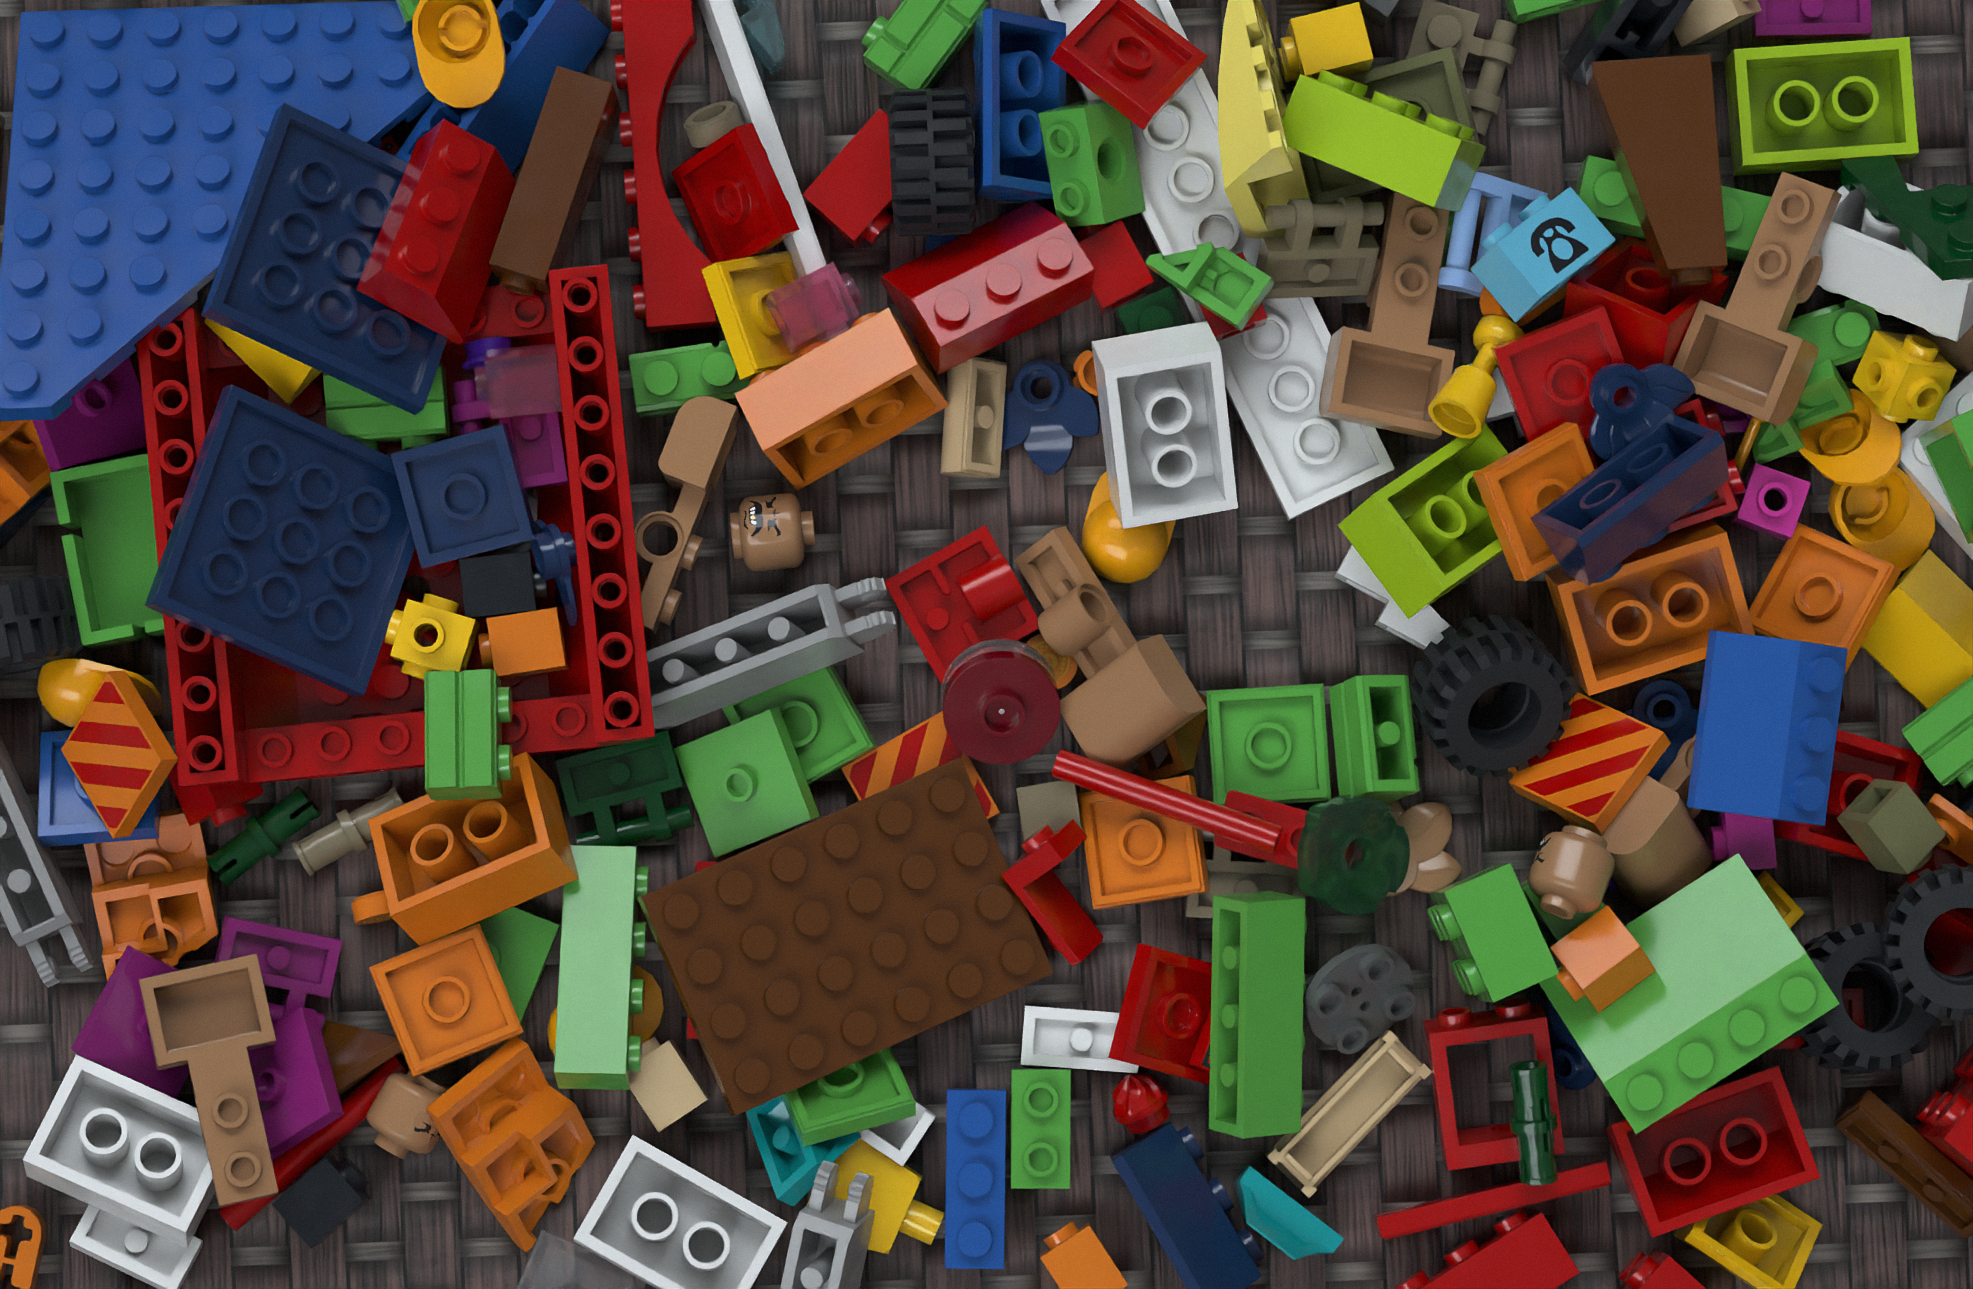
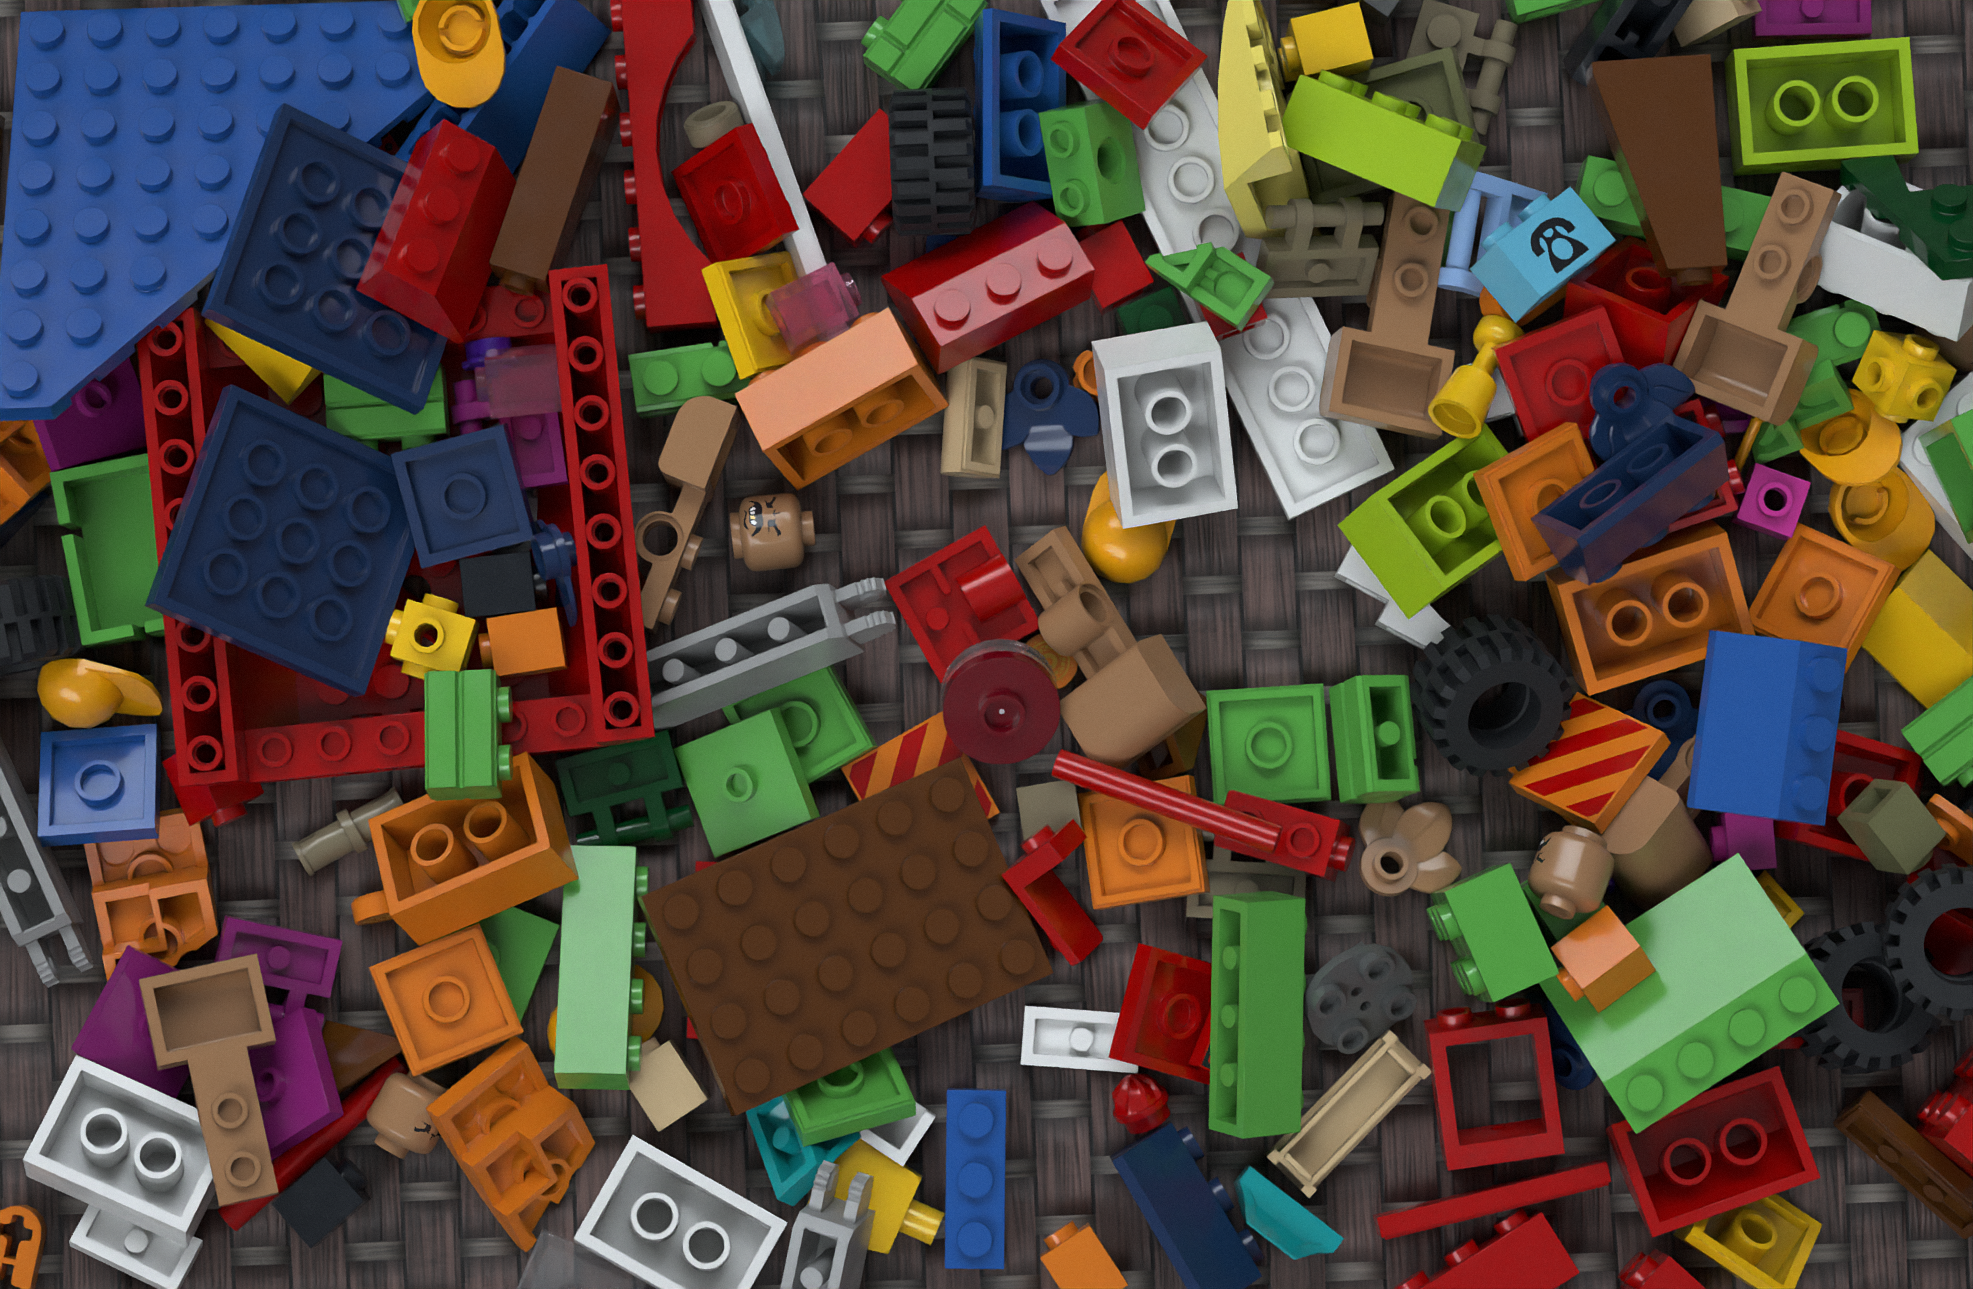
(119, 754): orange tile -> none
(263, 836): dark green pin -> none
(1040, 1128): bright green brick -> none
(1323, 847): clear green plate -> none
(1533, 1122): dark green pin -> none

